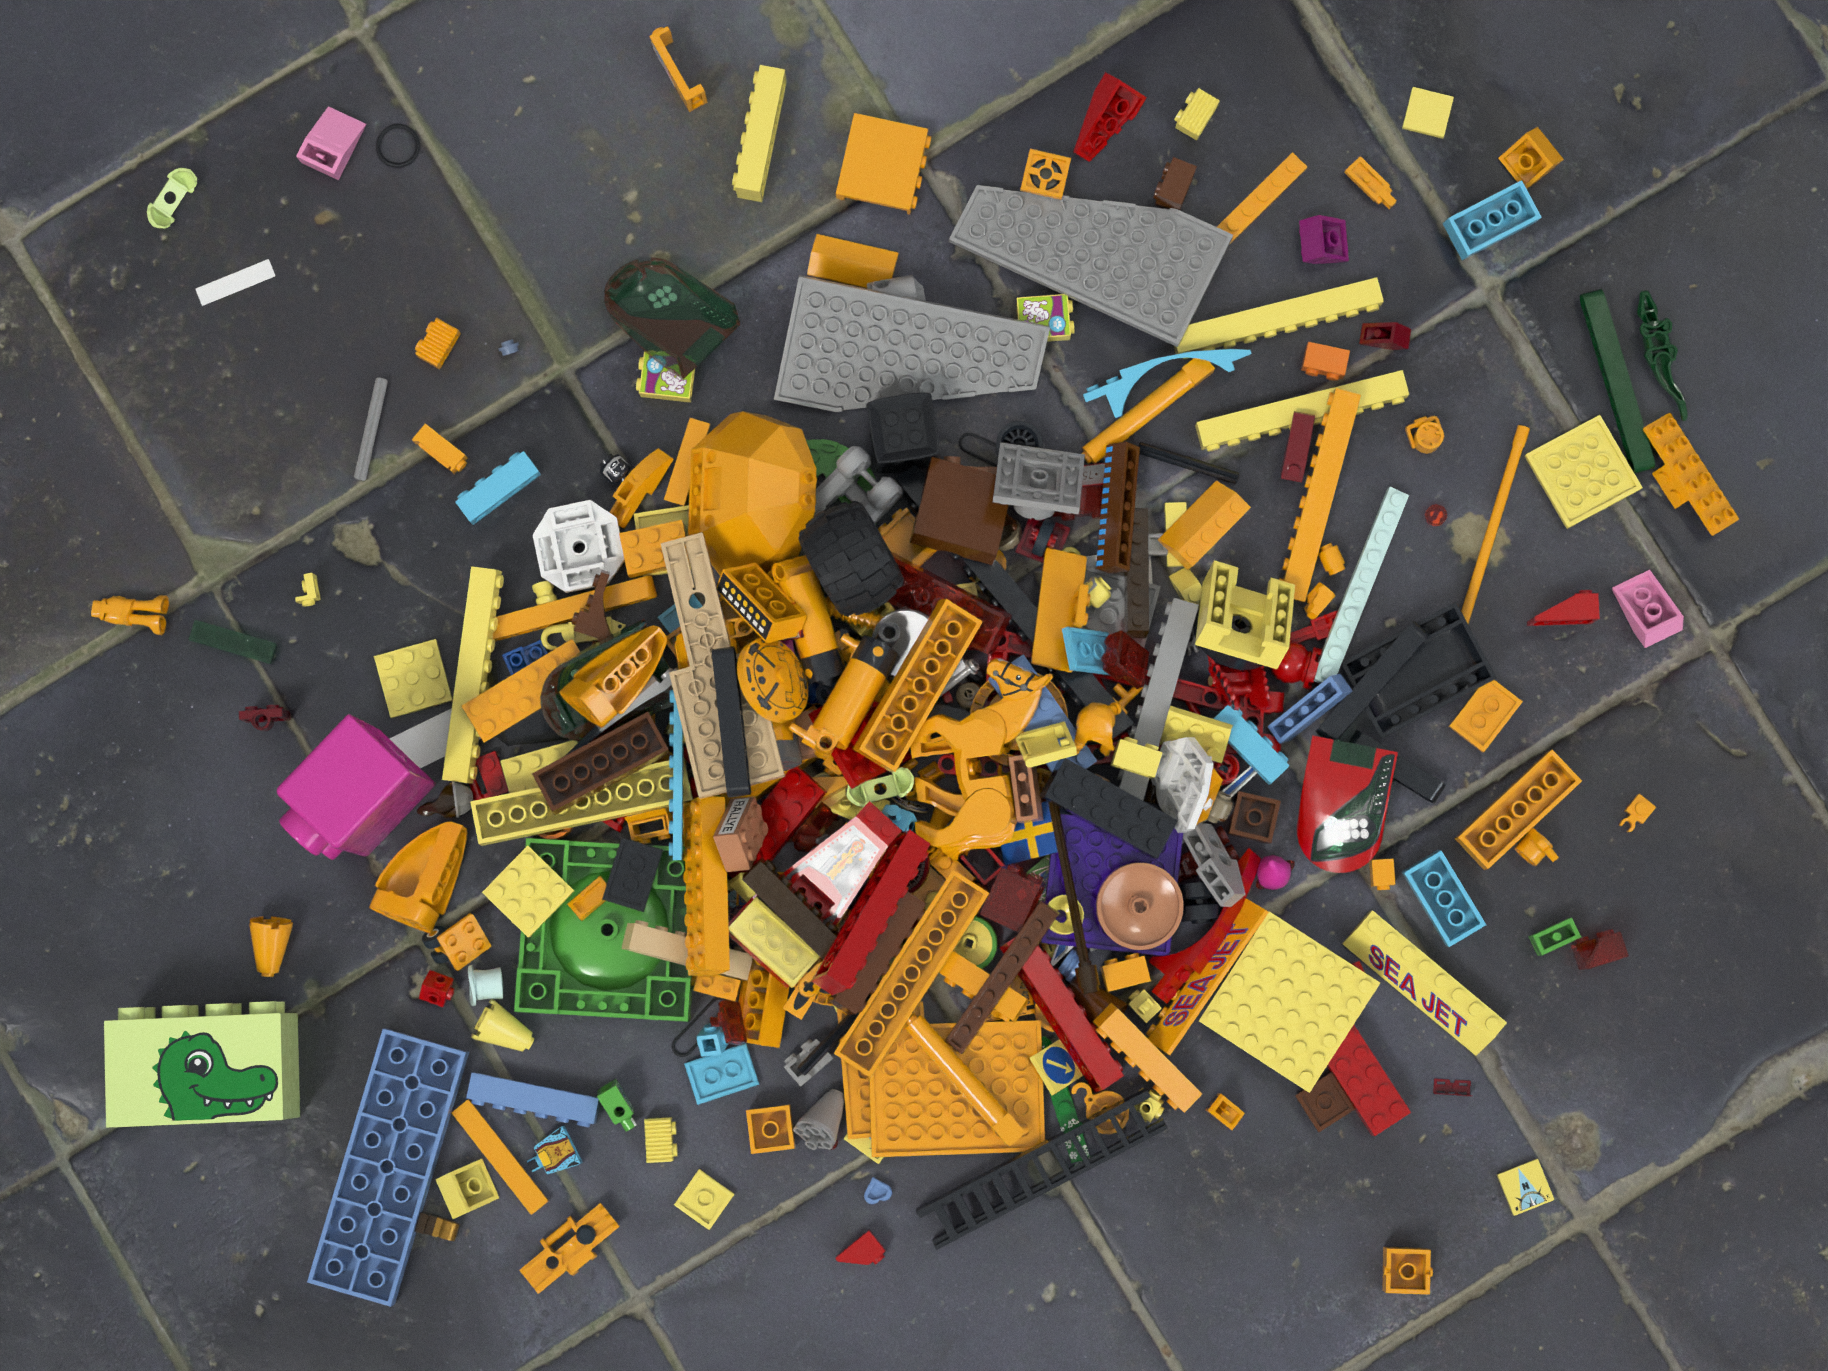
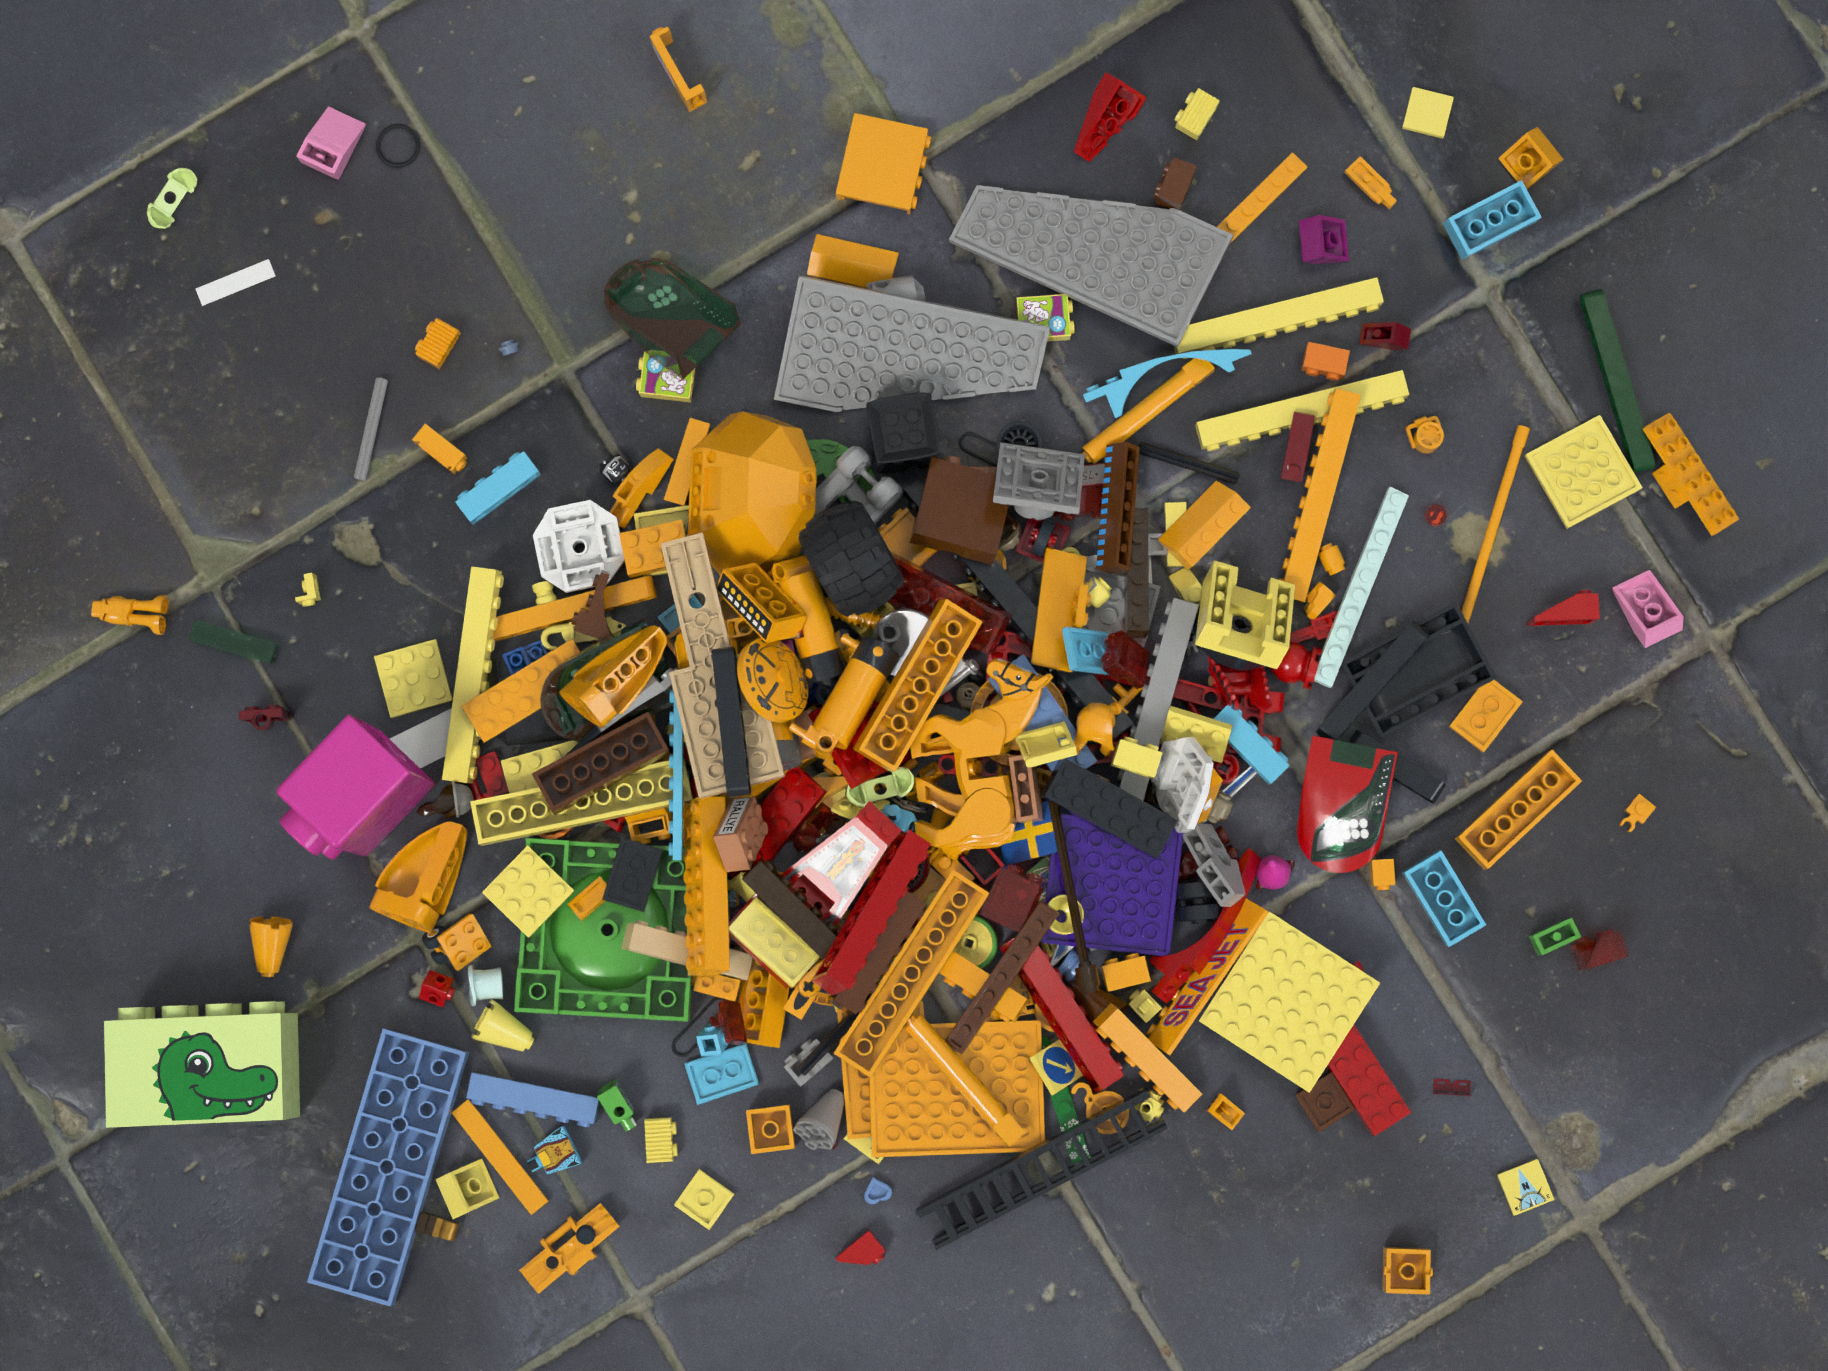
(760, 133): light yellow brick -> none
(1045, 175): light orange piece -> none
(1139, 906): nougat dish -> none
(1253, 817): reddish brown brick -> none
(1310, 708): medium blue brick -> none
(1424, 983): light yellow slope -> none
(1535, 848): light orange piece -> none
(1657, 346): dark green animal -> none

